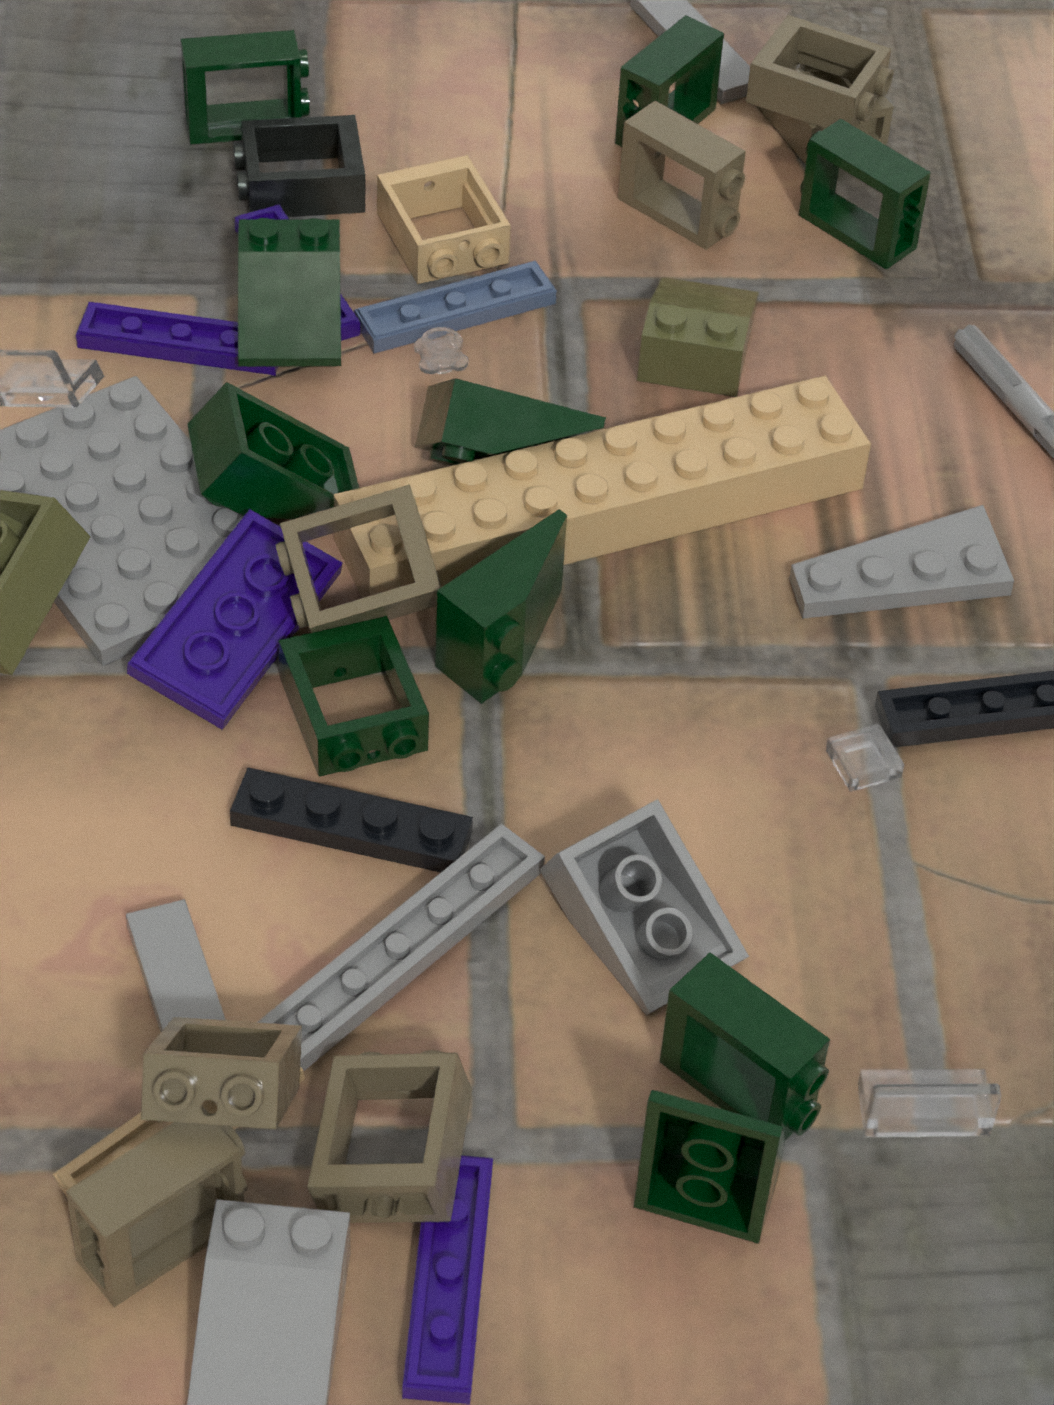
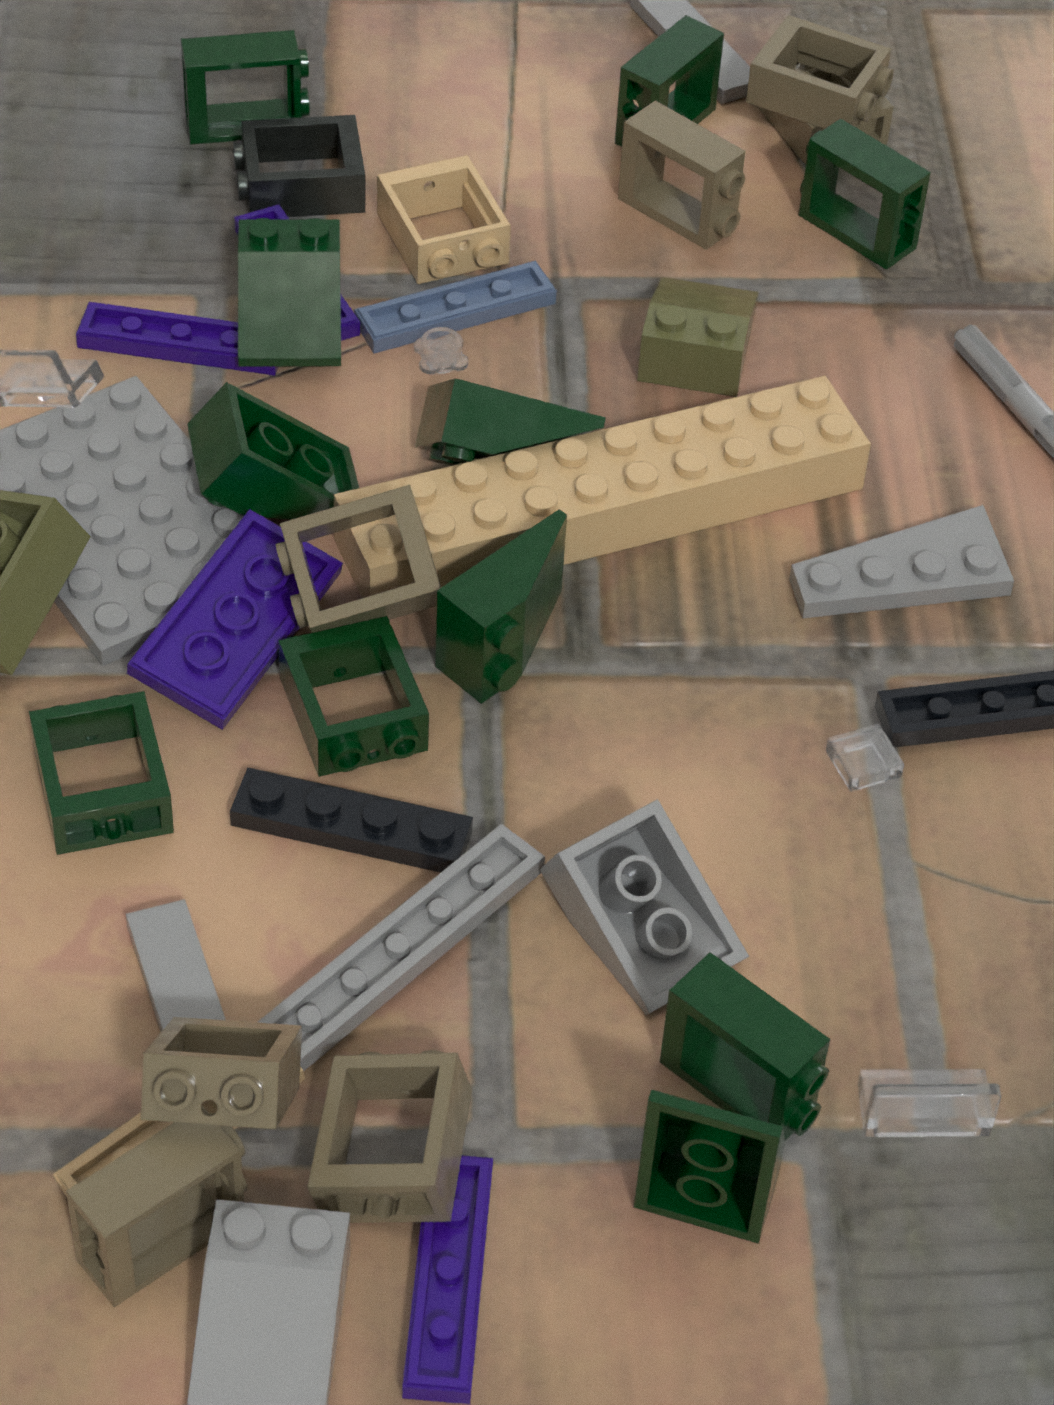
(82, 819): none -> dark green window

